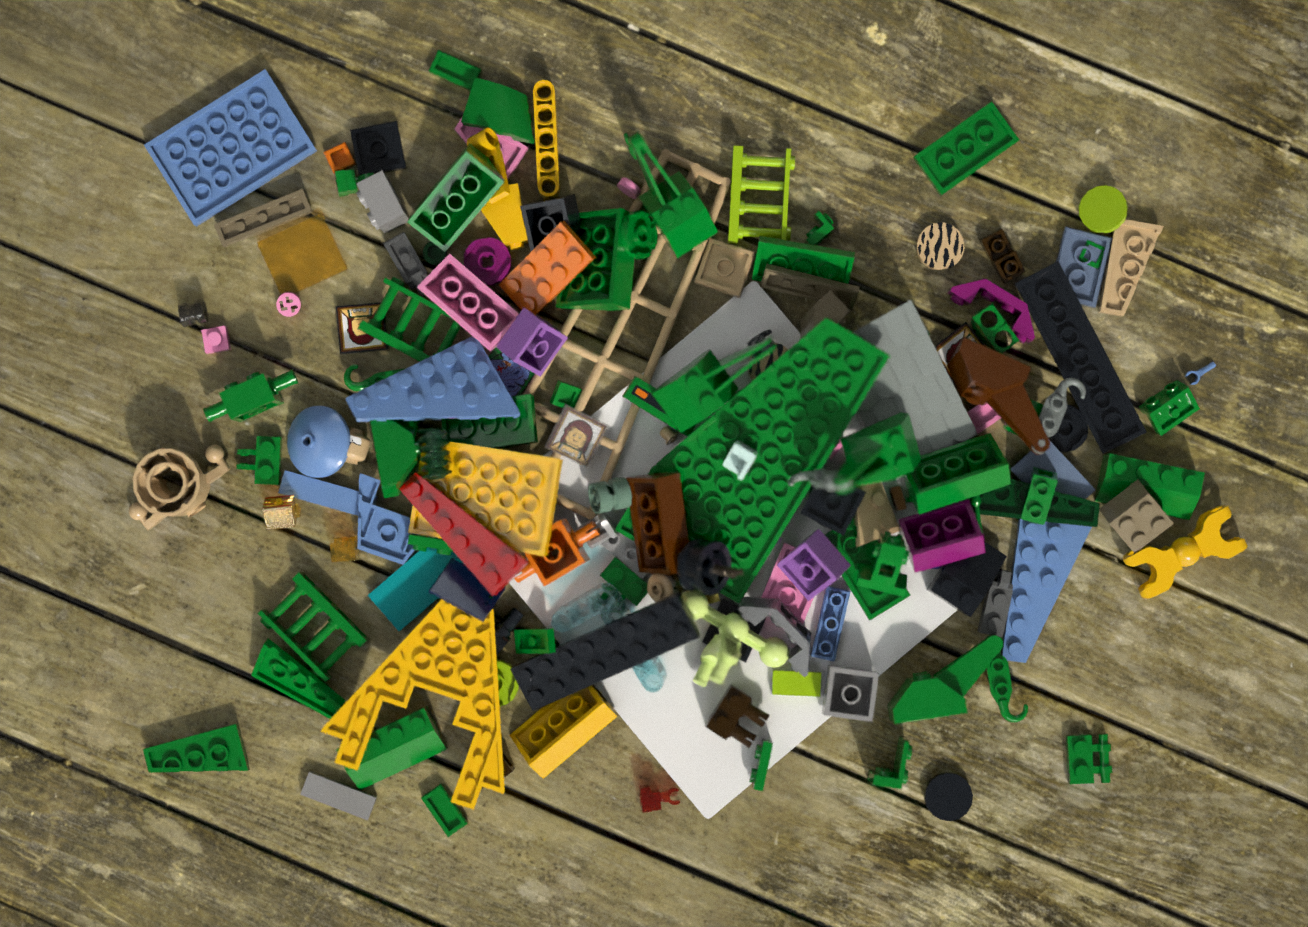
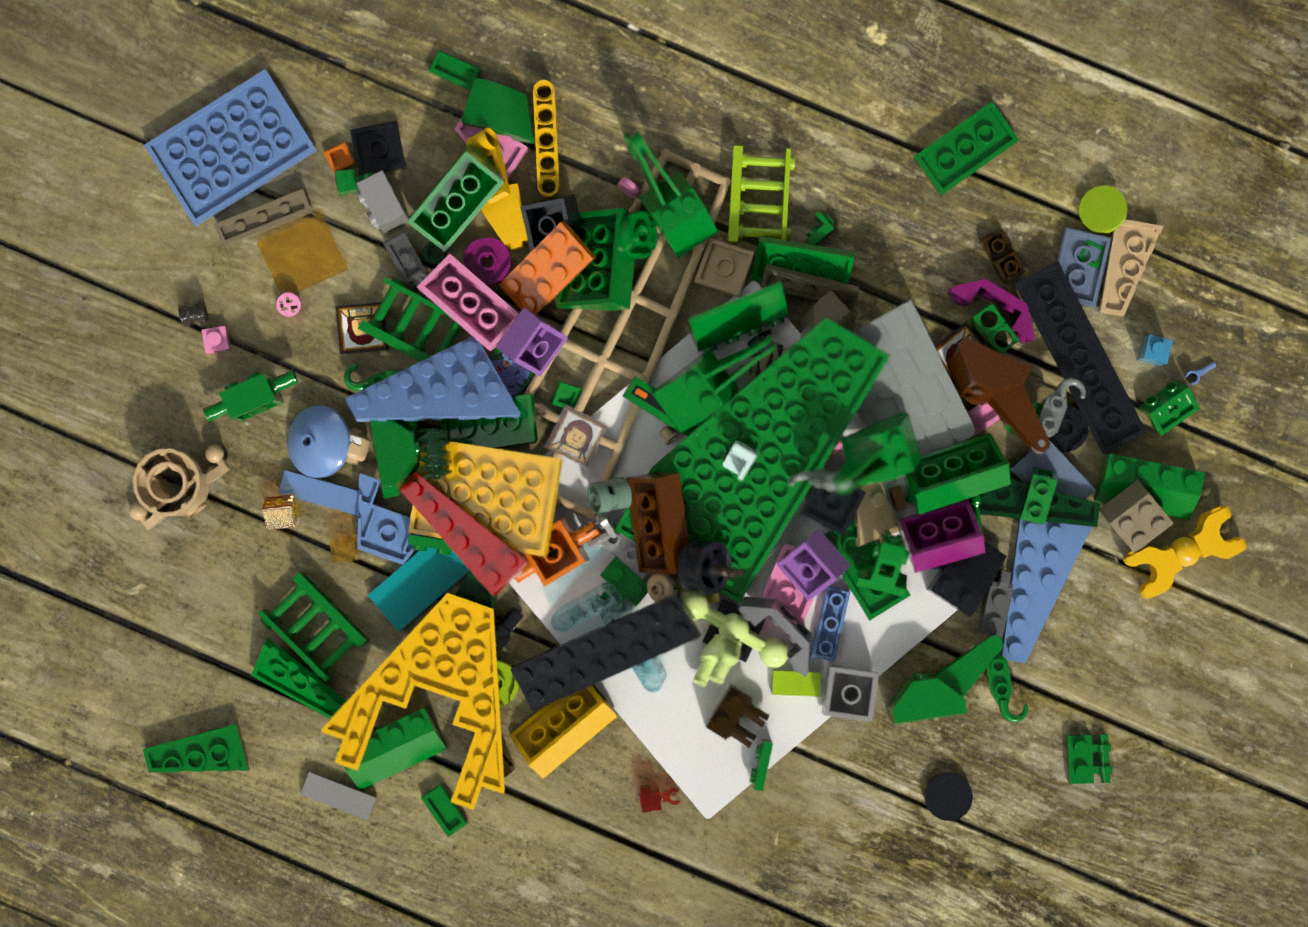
(267, 461): green hinge -> none
(463, 590): dark blue container -> none
(535, 641): green plate -> none
(738, 318): none -> green slope
(899, 776): green bracket -> none
(940, 246): tan tile -> none
(1155, 350): none -> dark azure brick

